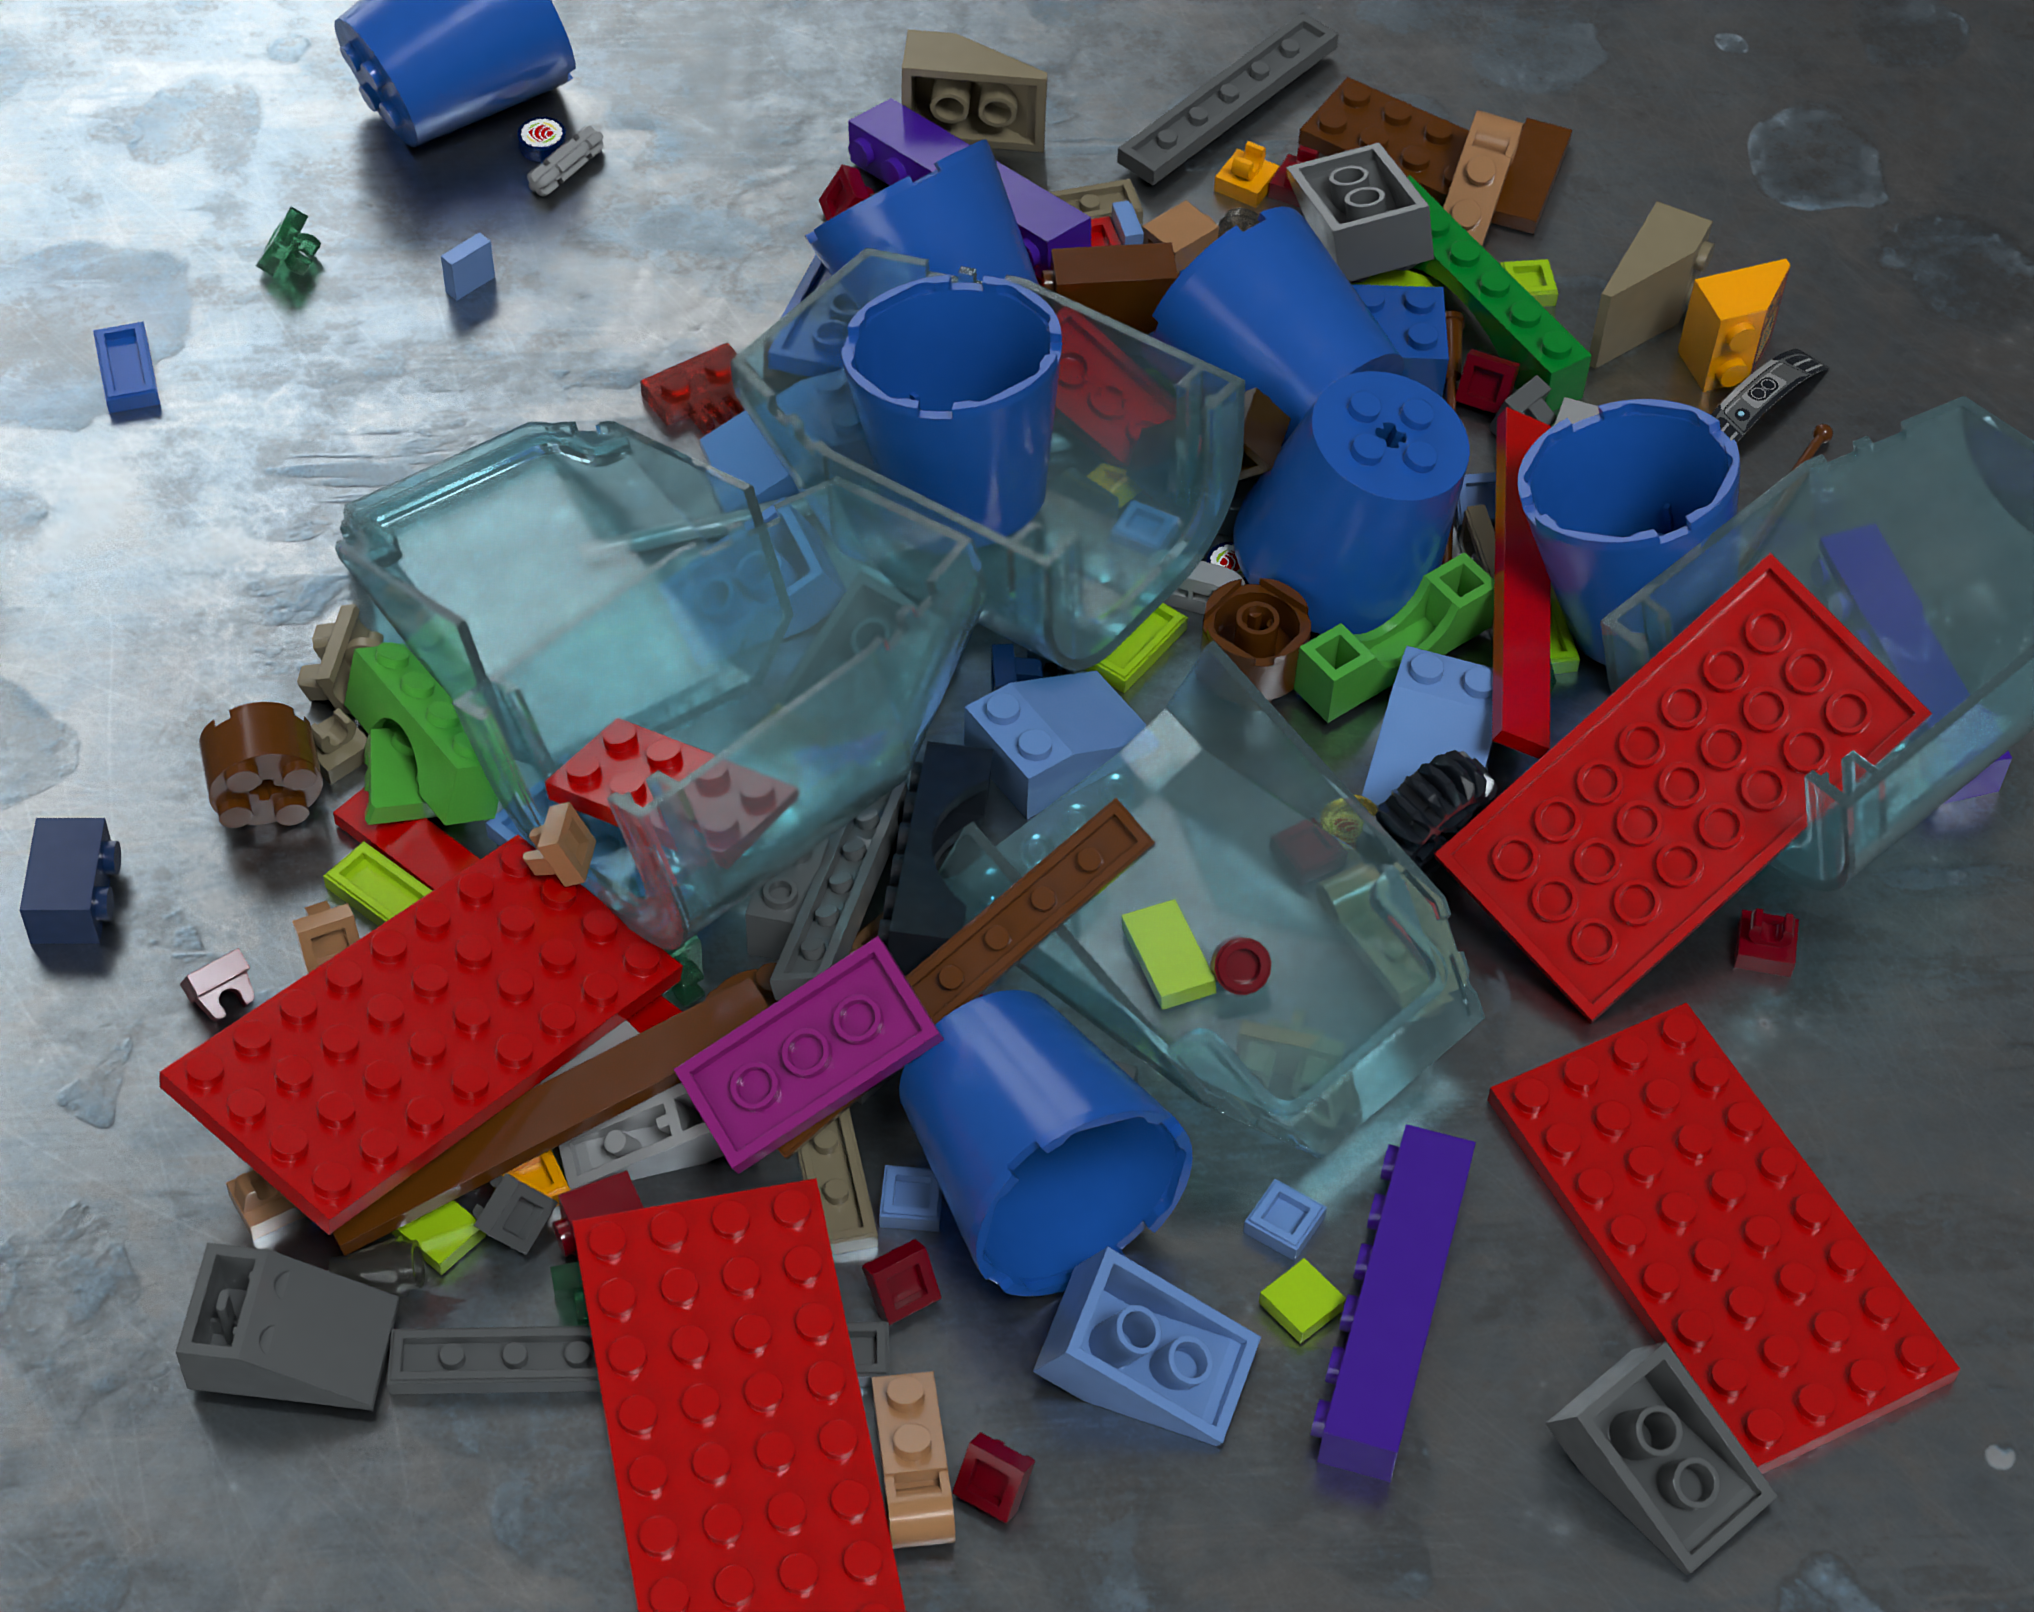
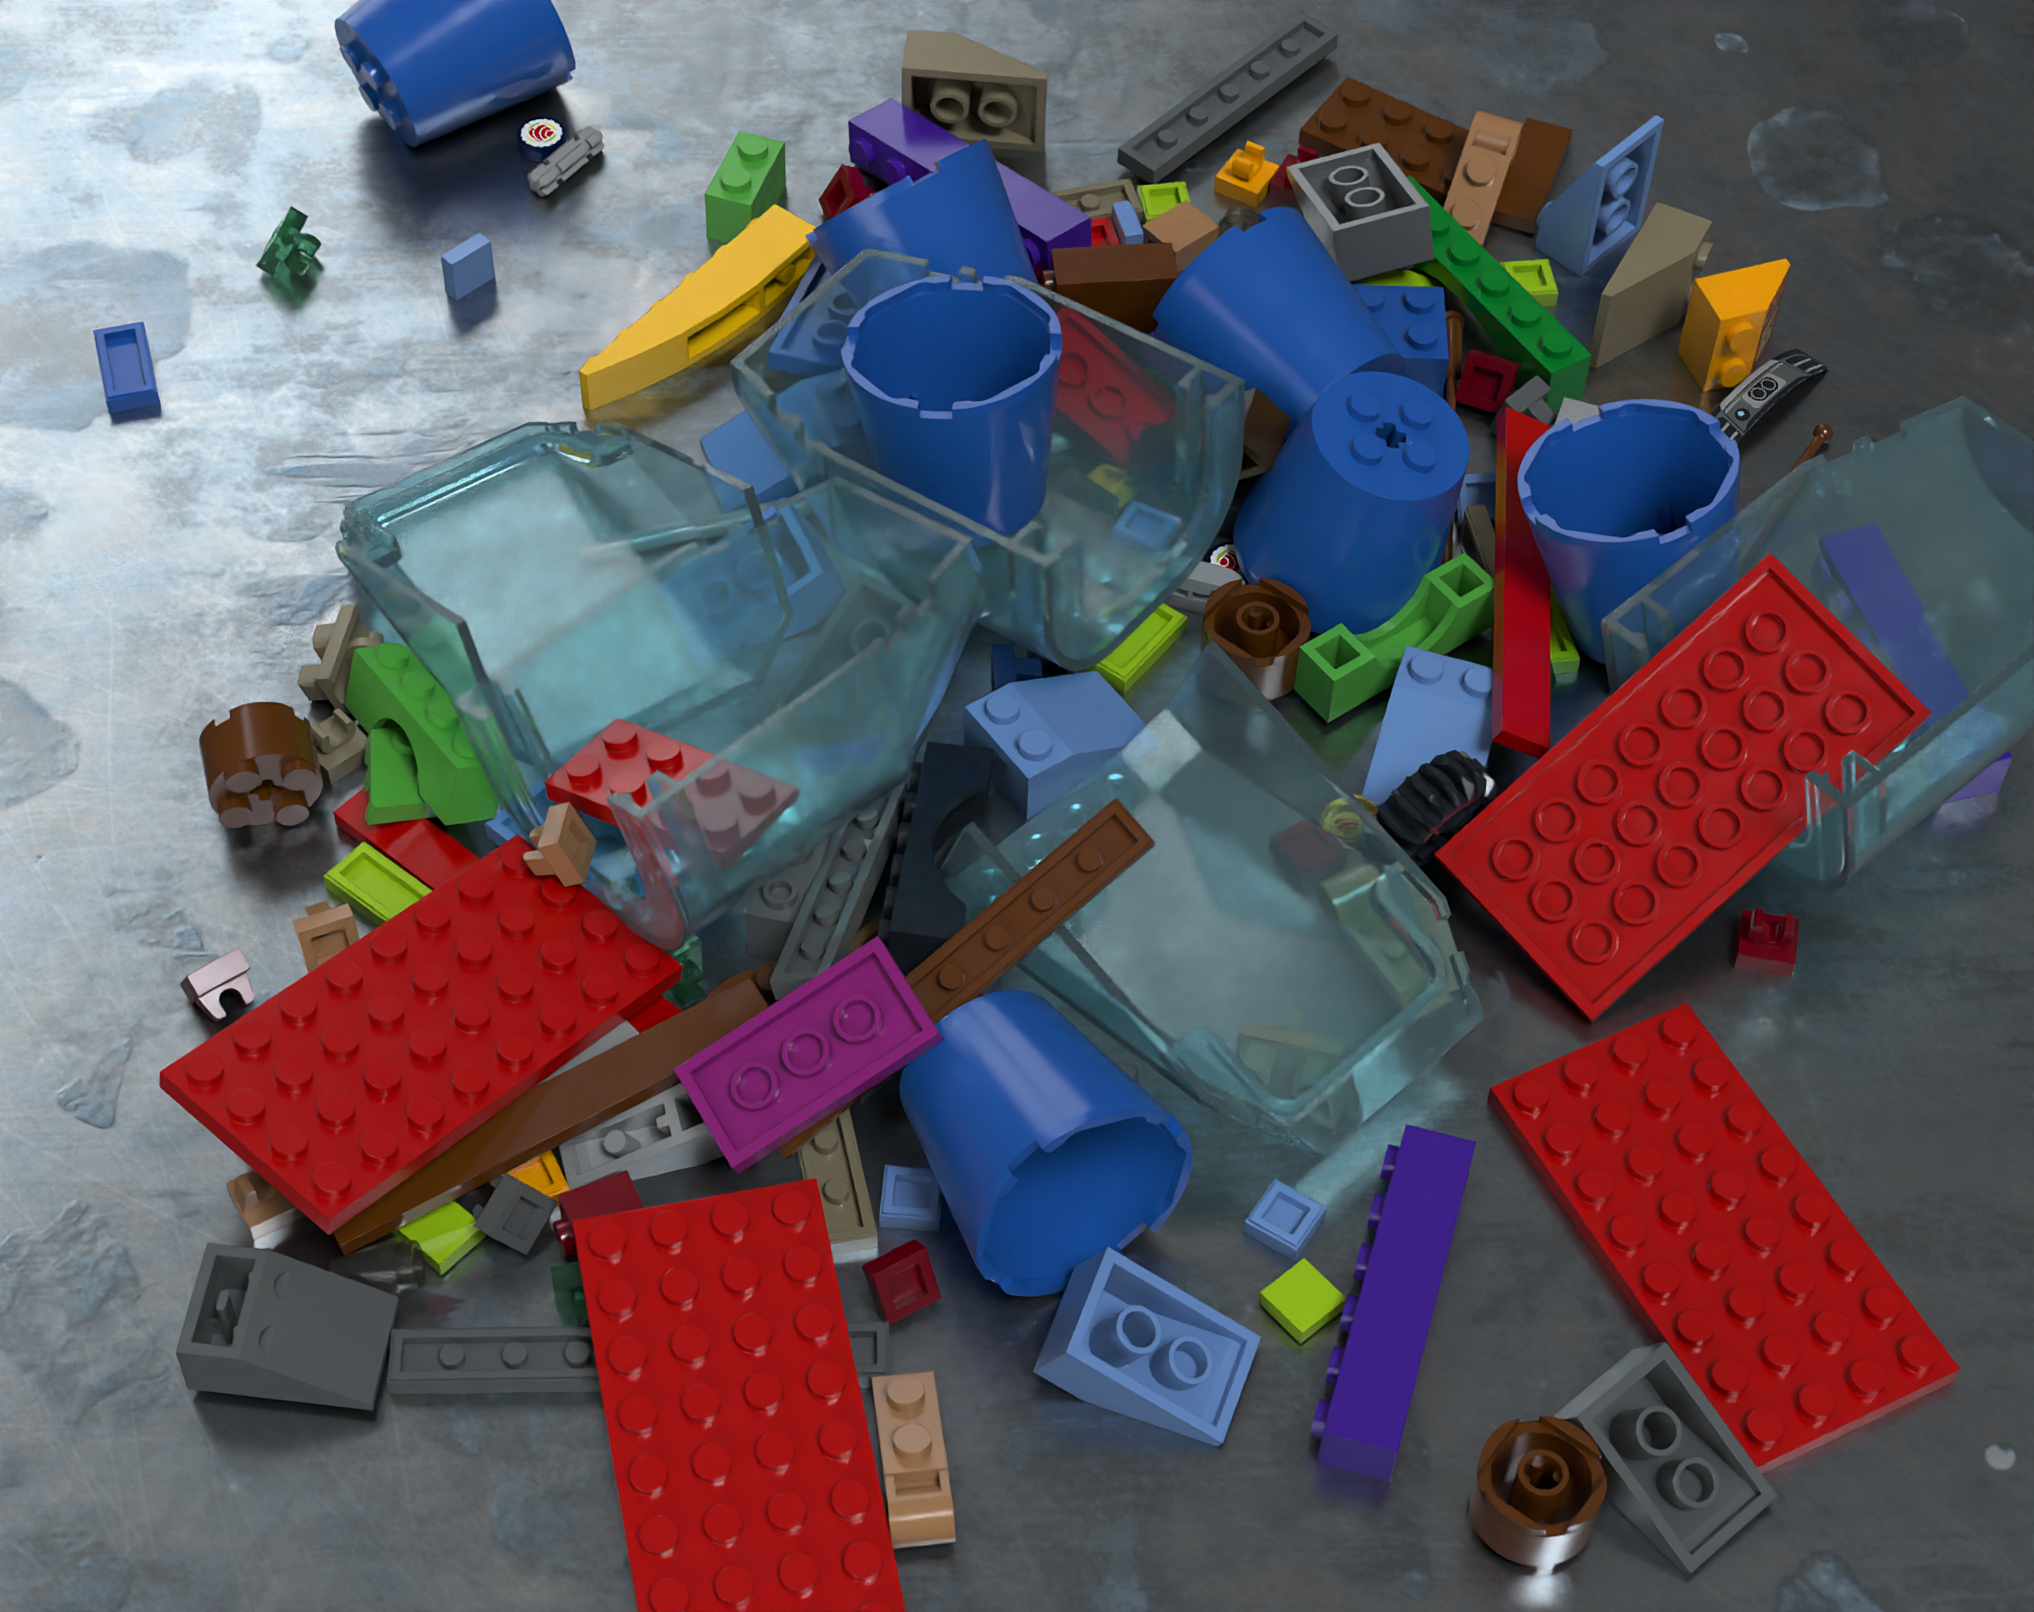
(69, 881): dark blue brick -> none
(695, 389): clear red hinge -> none
(705, 309): none -> yellow slope
(744, 185): none -> bright green brick
(993, 1477): dark red tile -> none
(1160, 198): none -> lime tile
(1168, 954): lime tile -> none
(1241, 965): dark red tile -> none
(1537, 1491): none -> reddish brown brick
(1602, 204): none -> medium blue slope

